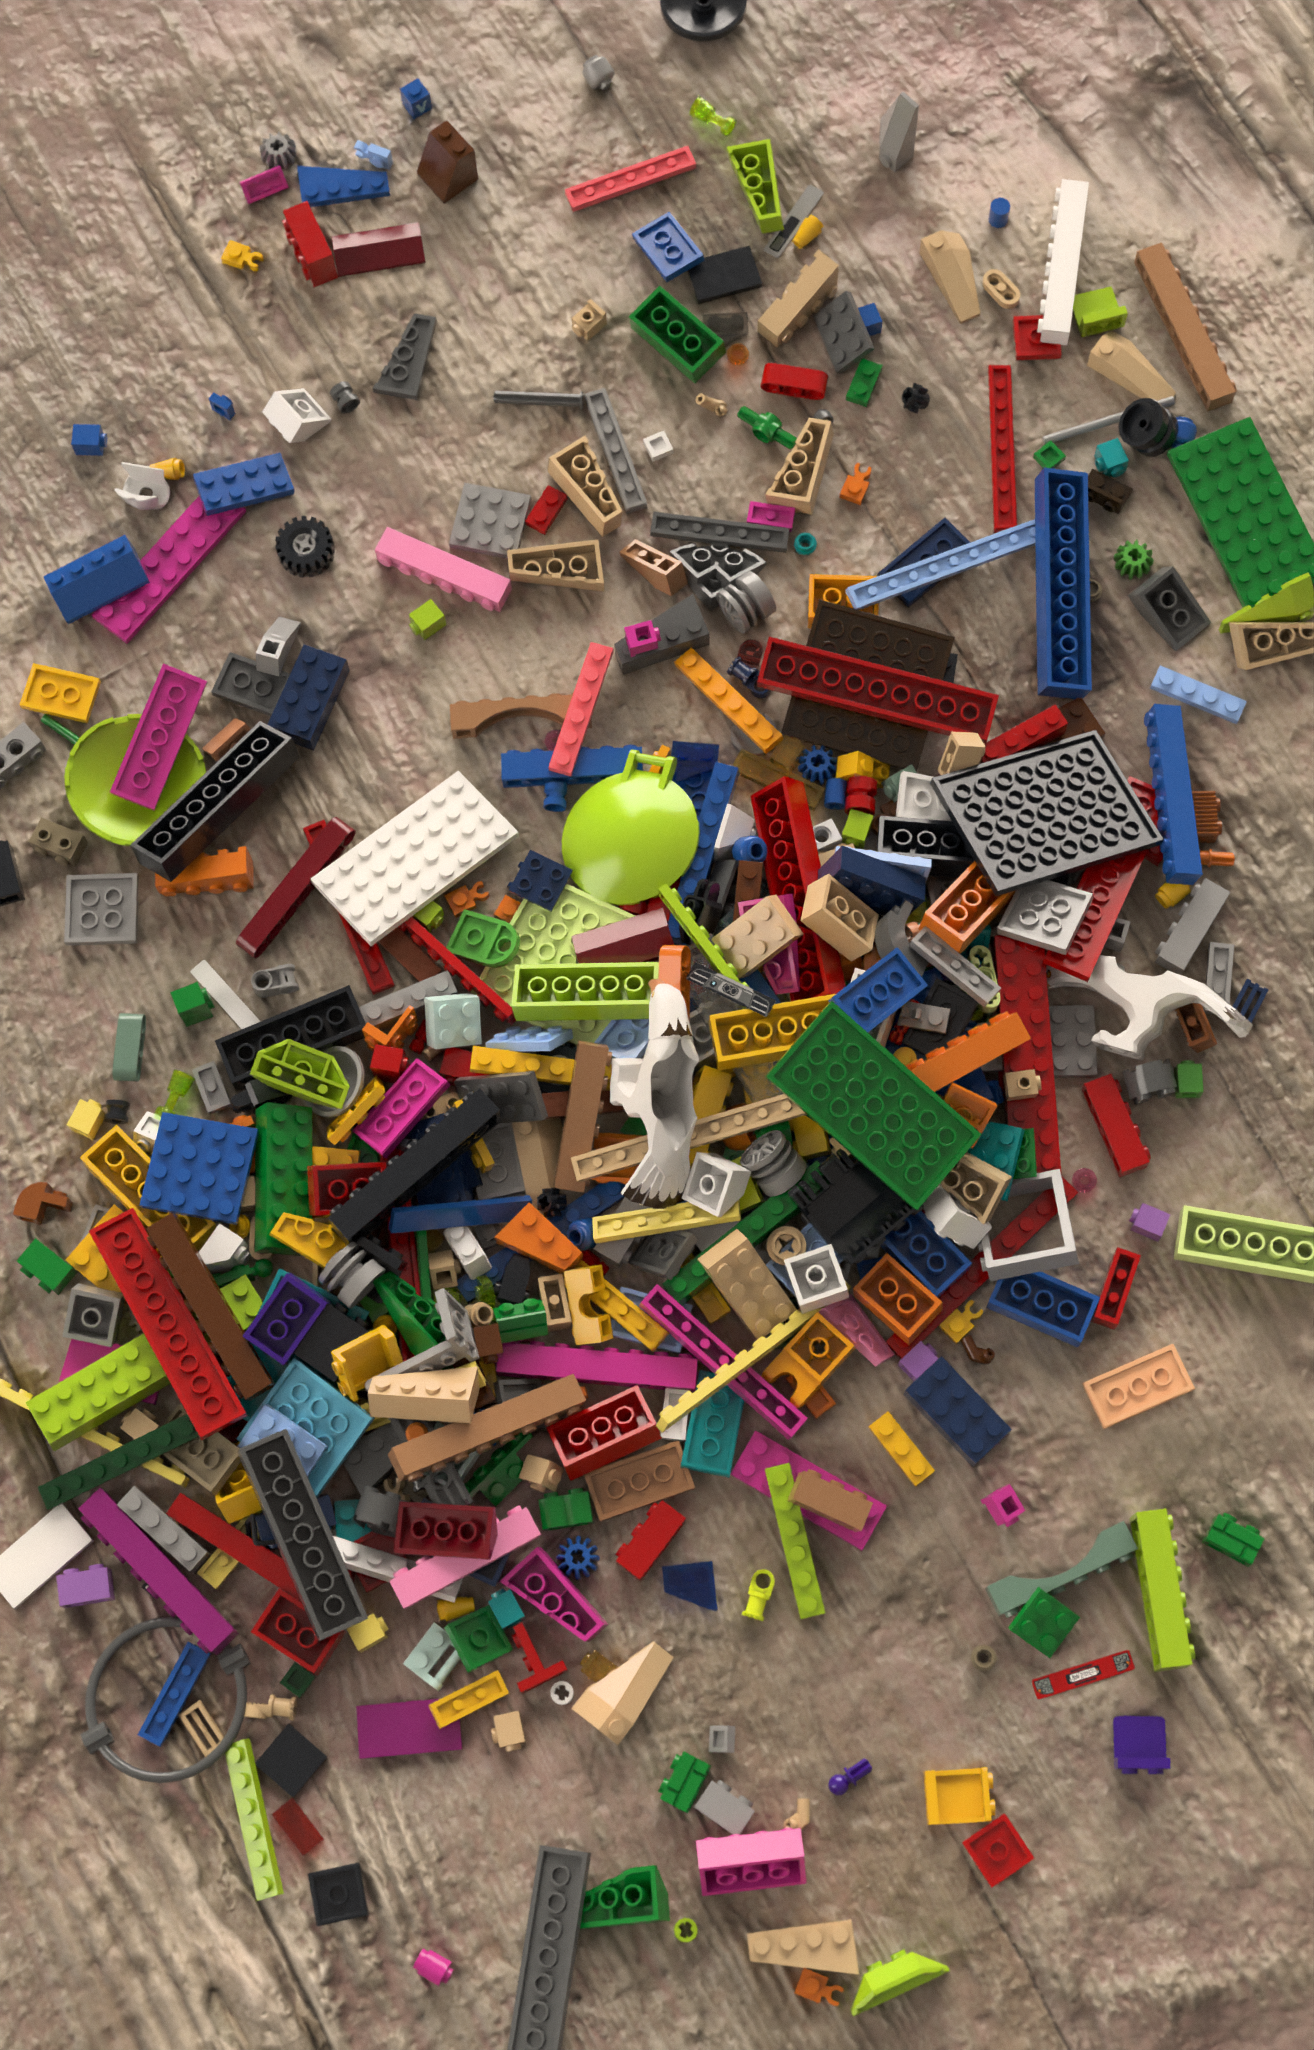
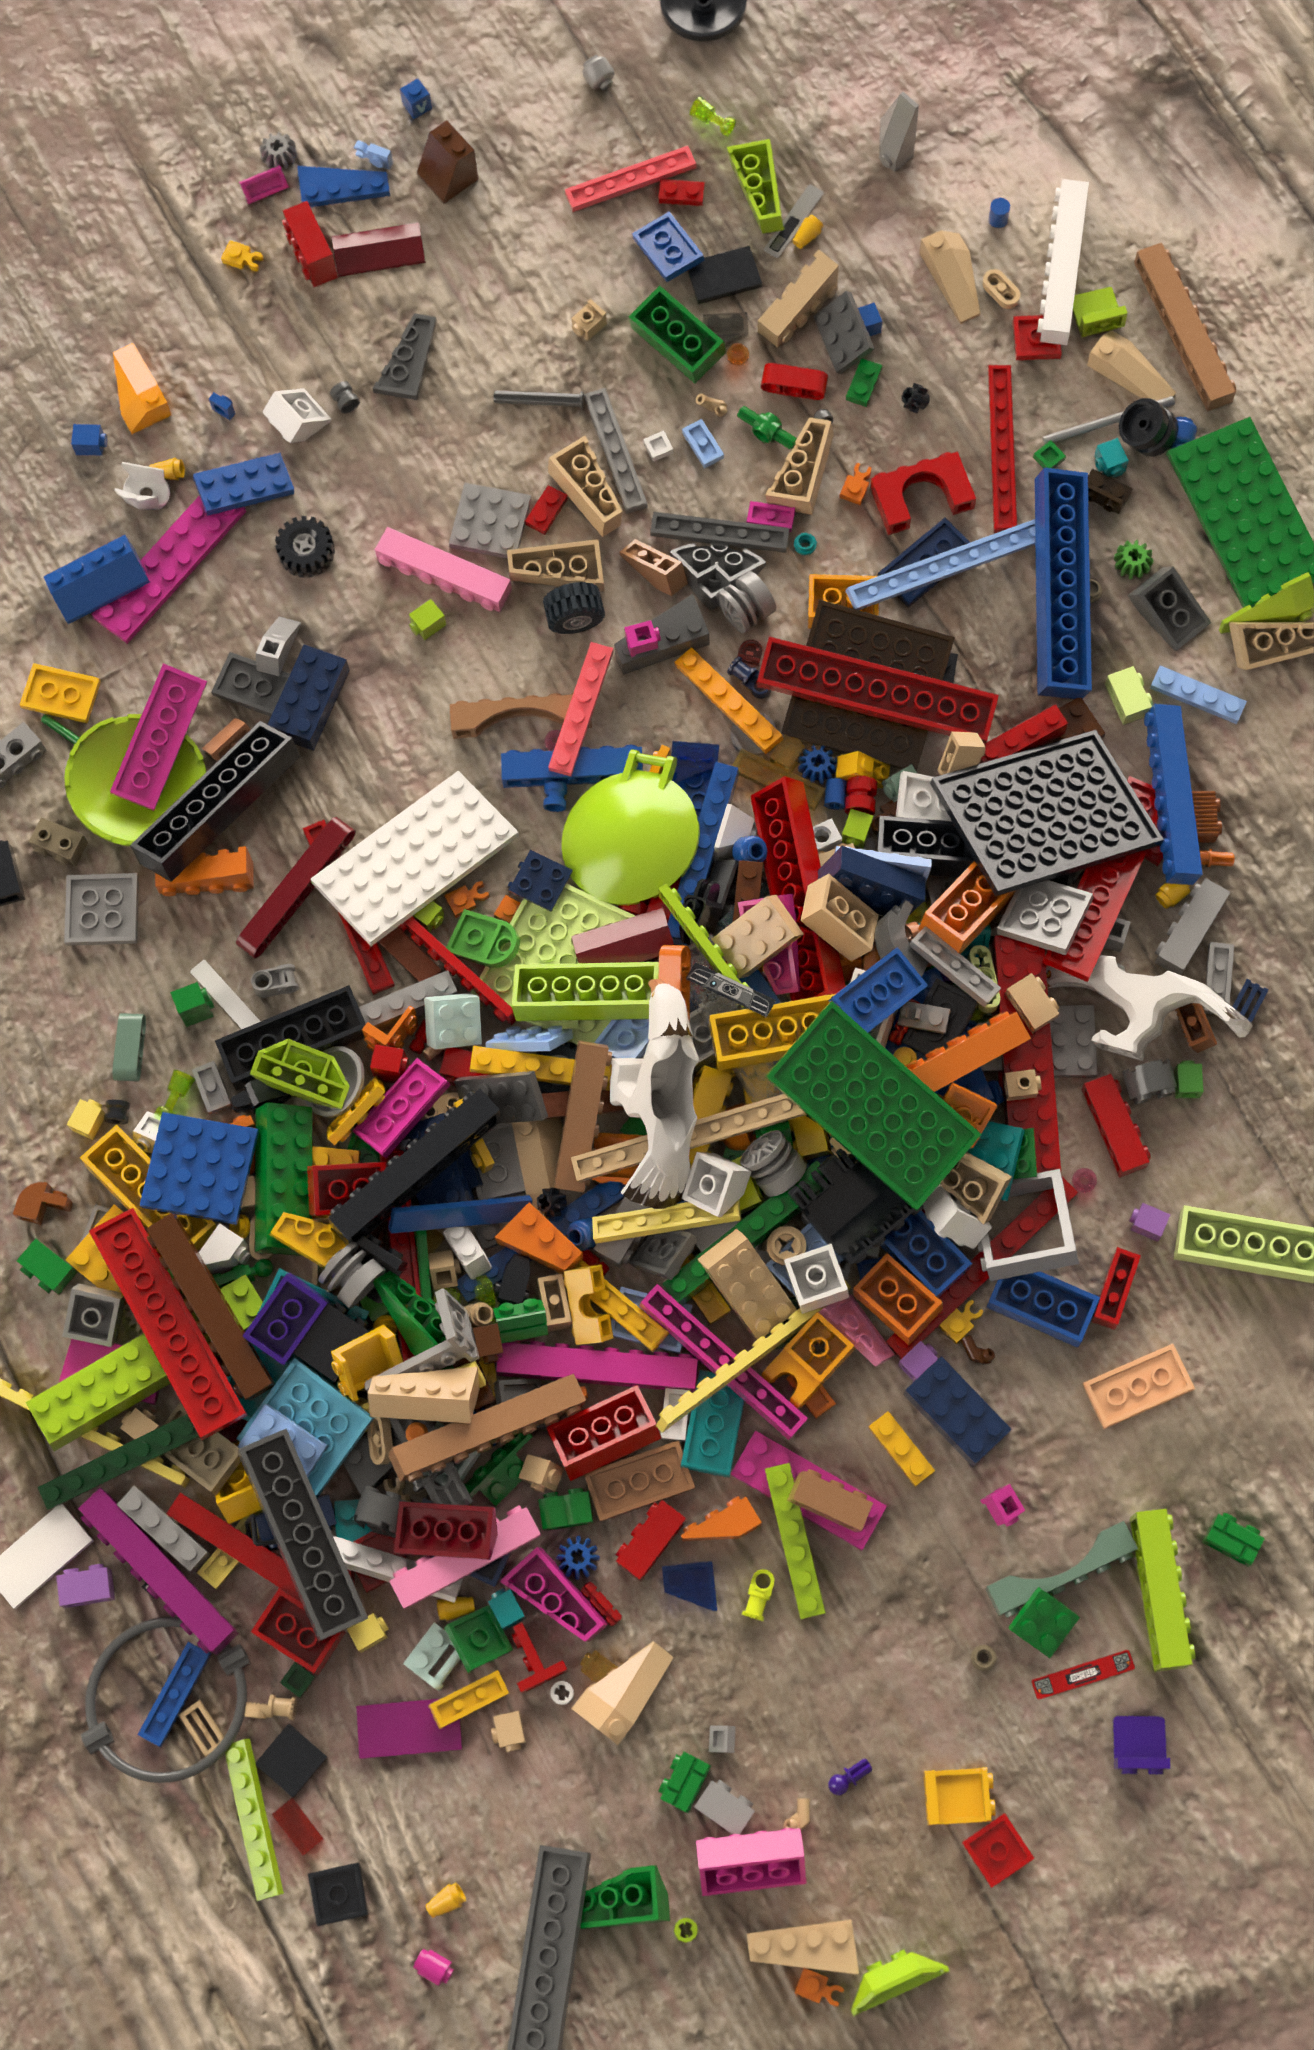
(138, 392): none -> light orange wedge
(380, 1440): none -> tan plate
(446, 1900): none -> yellow cone
(573, 608): none -> black wheel
(601, 1603): none -> red axle
(681, 192): none -> red plate
(703, 443): none -> light blue plate
(730, 1523): none -> orange slope
(944, 471): none -> red arch
(1032, 1002): none -> tan brick
(1128, 695): none -> yellowish green brick

